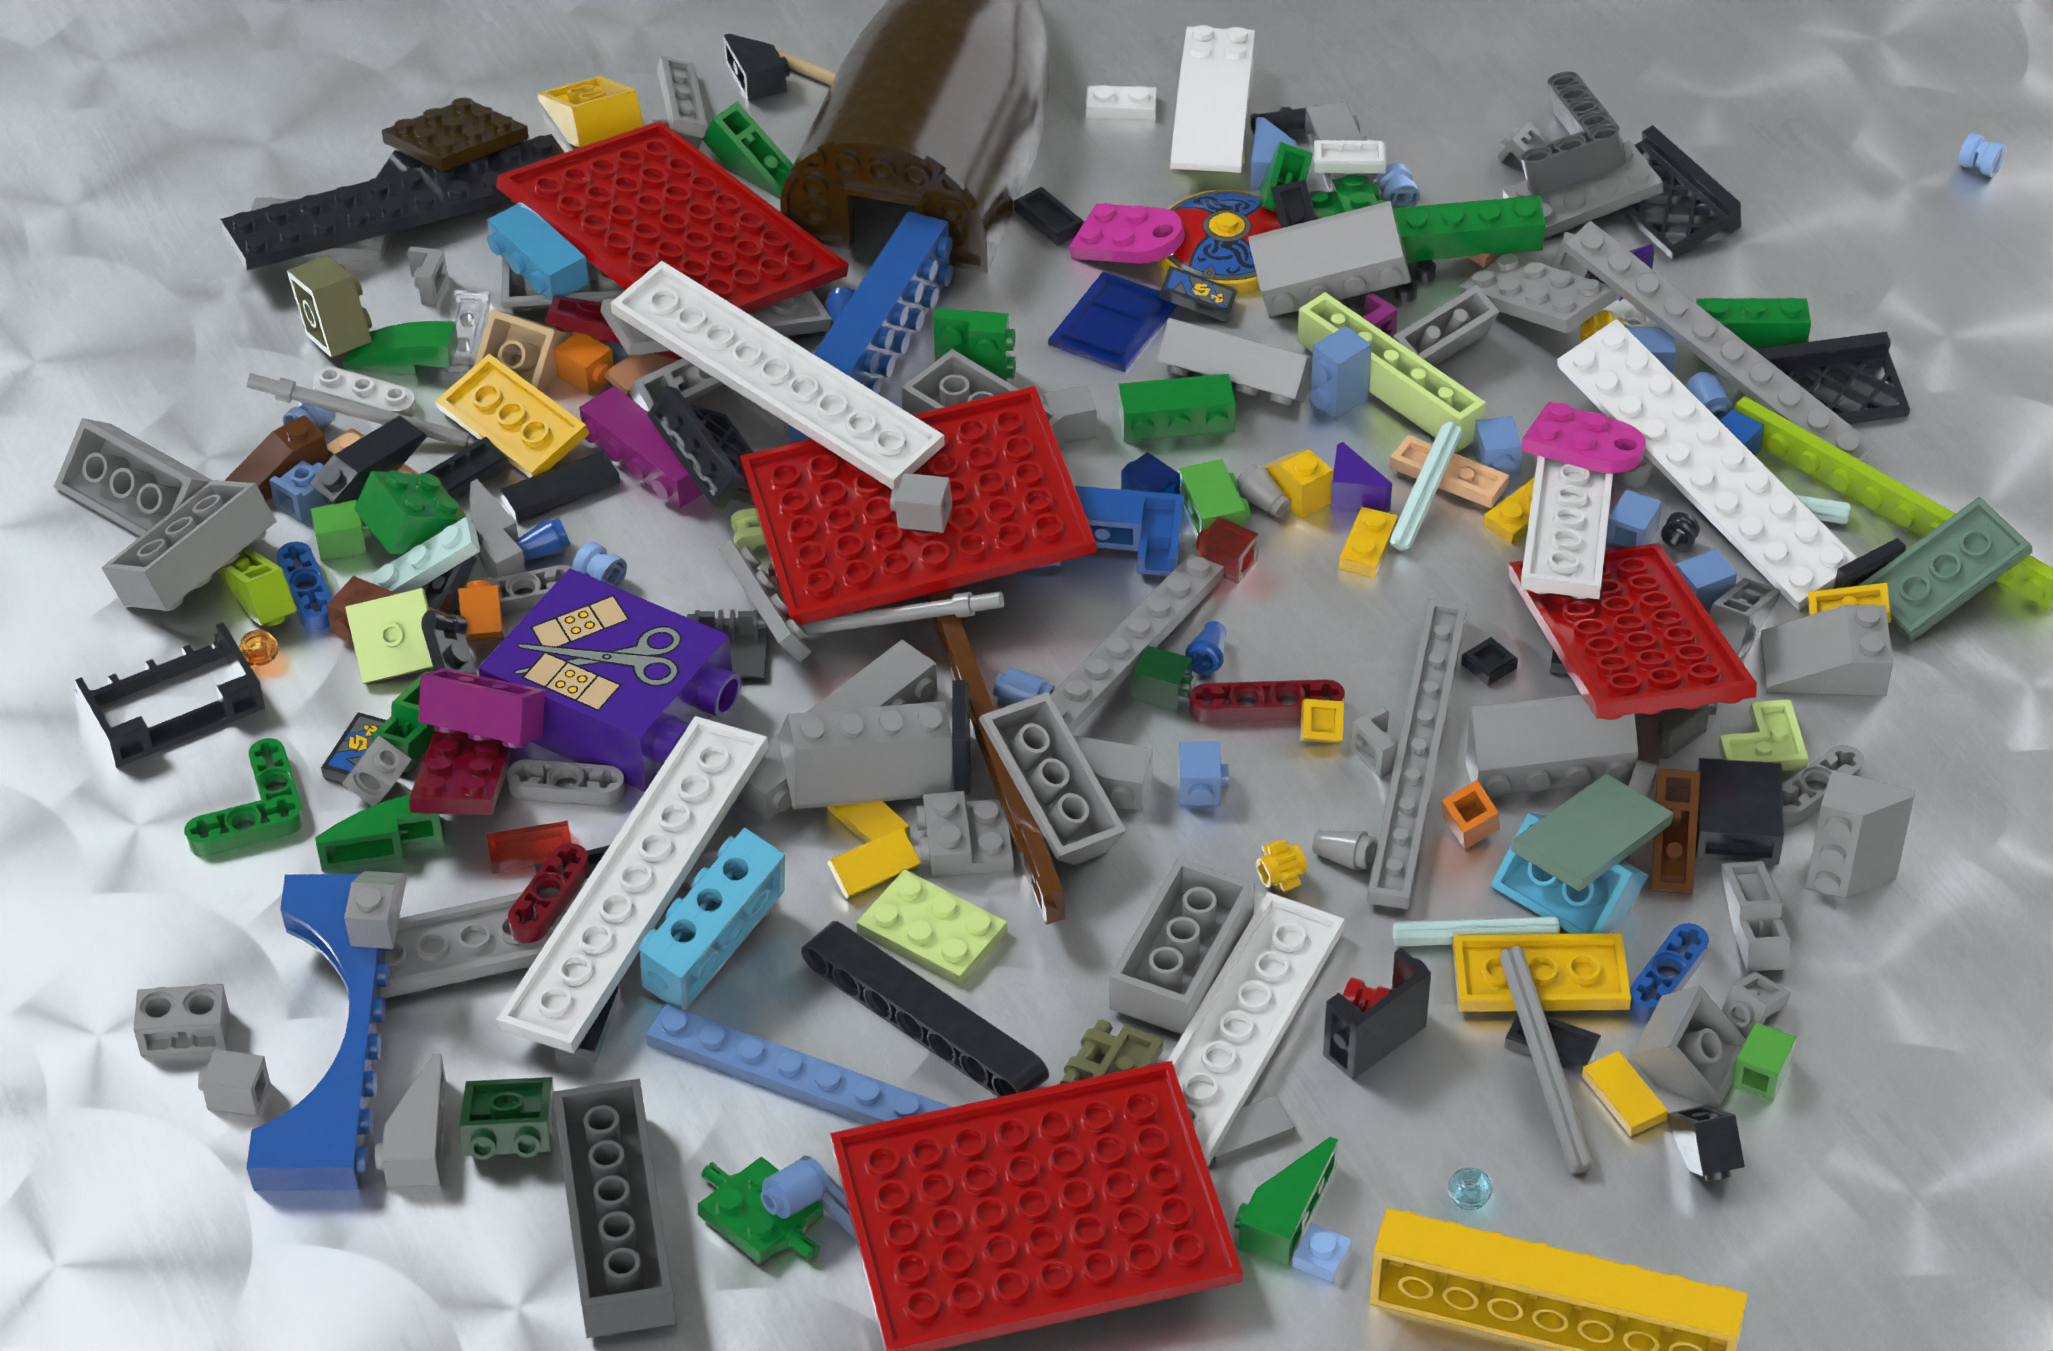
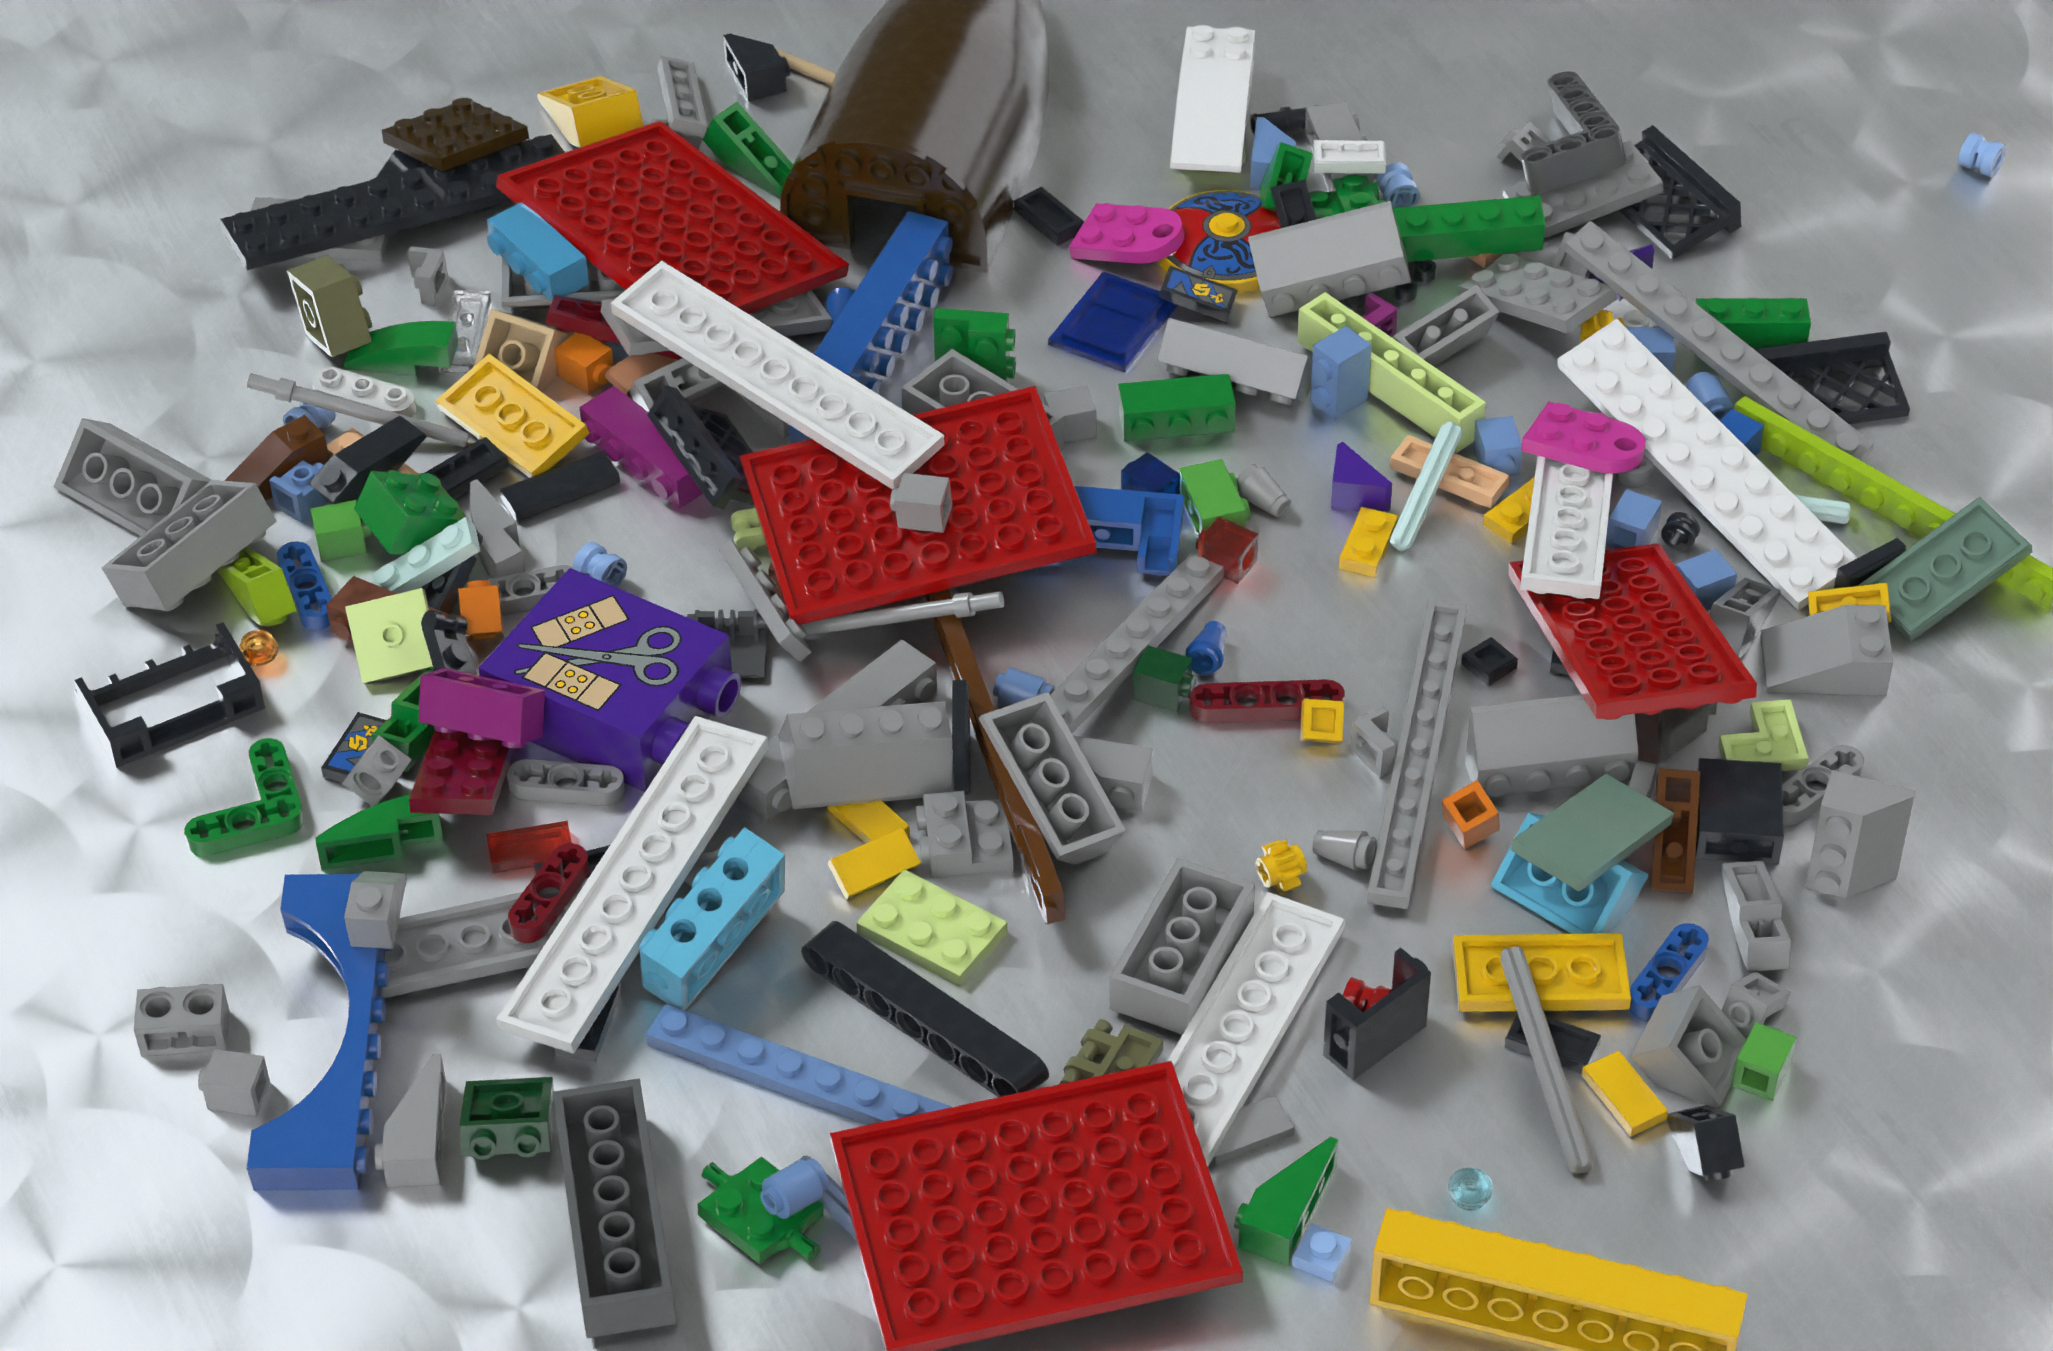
(544, 540): blue cone -> none
(1121, 102): white plate -> none
(1201, 773): medium blue brick -> none
(1303, 480): yellow slope -> none
(1442, 931): light aqua axle -> none

